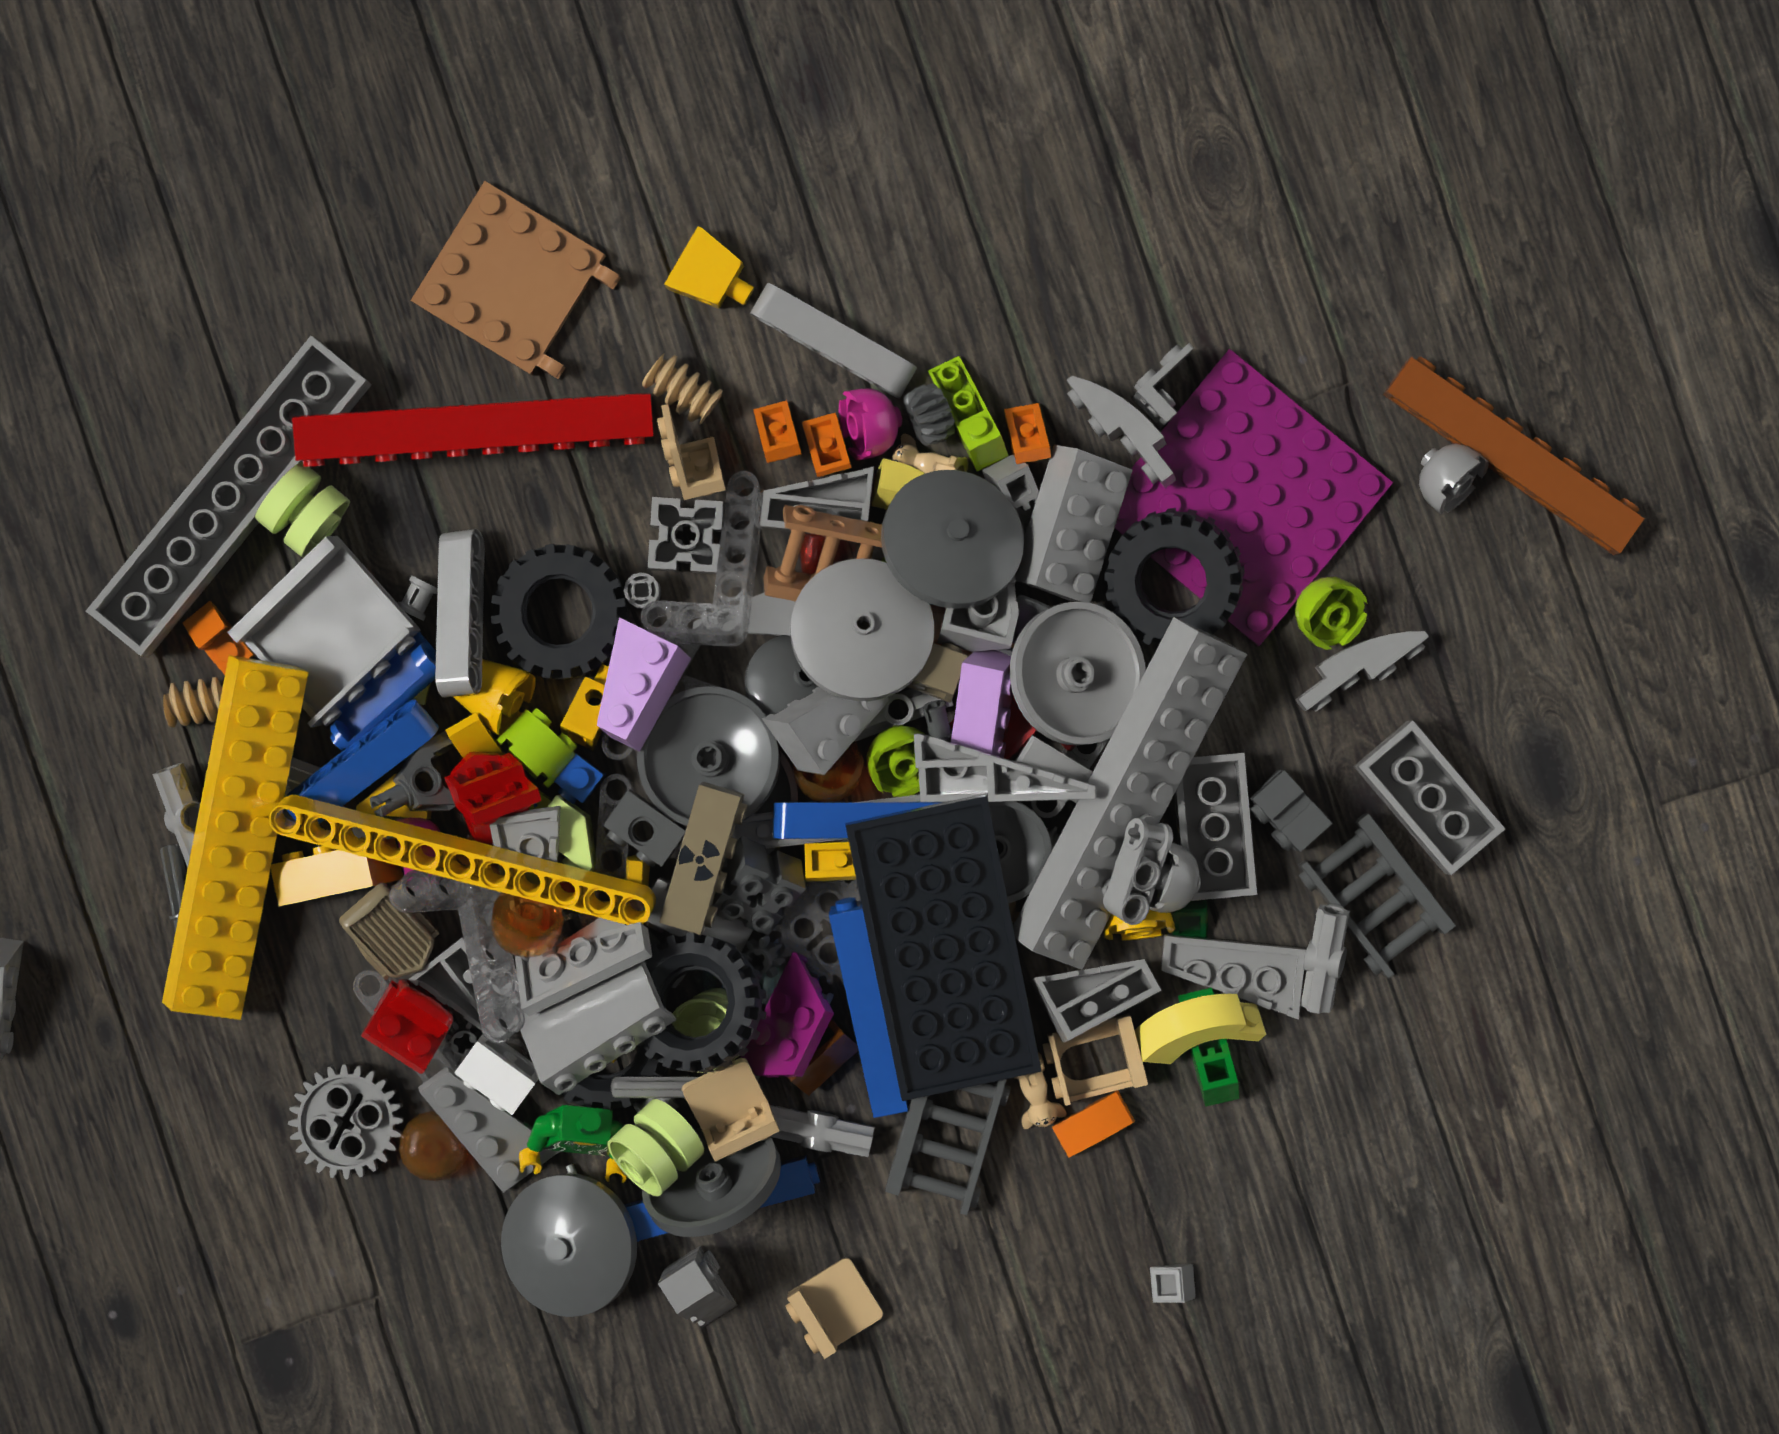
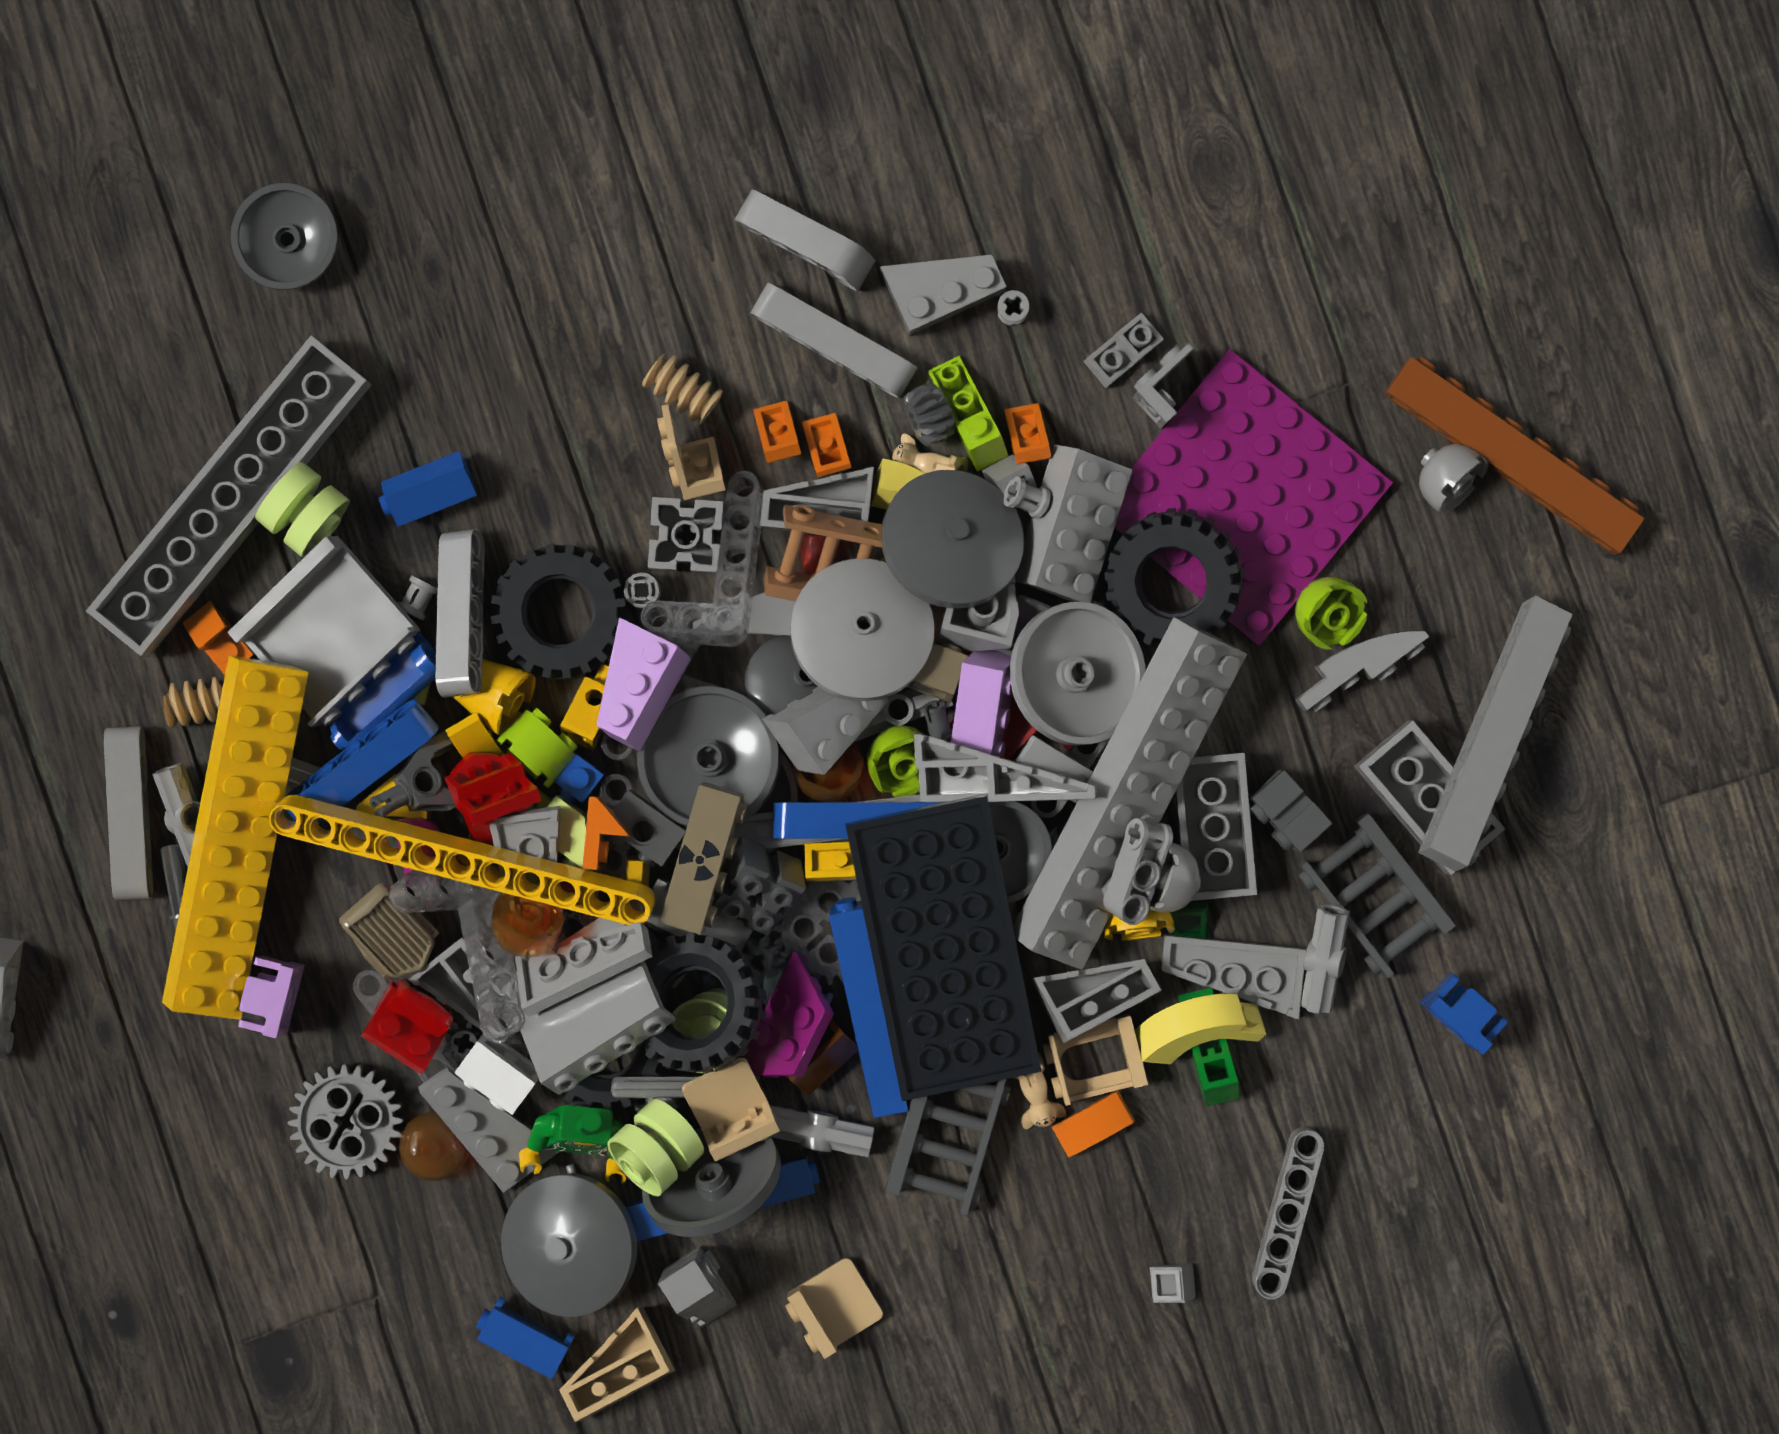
(128, 813): none -> light grey beam
(263, 223): none -> dark grey dish
(271, 996): none -> lavender panel
(328, 874): yellow wedge -> none
(427, 489): none -> blue brick
(472, 427): red brick -> none
(510, 279): medium nougat plate -> none
(522, 1339): none -> blue brick
(600, 822): none -> orange slope
(619, 1368): none -> tan wedge
(708, 272): yellow torso -> none
(806, 239): none -> light grey beam
(869, 421): dark pink cylinder -> none
(941, 288): none -> light grey wedge
(1014, 318): none -> light grey bush
(1027, 497): none -> light grey bush
(1116, 417): light grey slope -> none
(1123, 350): none -> light grey slope
(1291, 1229): none -> light grey beam
(1464, 1013): none -> blue panel
(1495, 734): none -> light grey brick

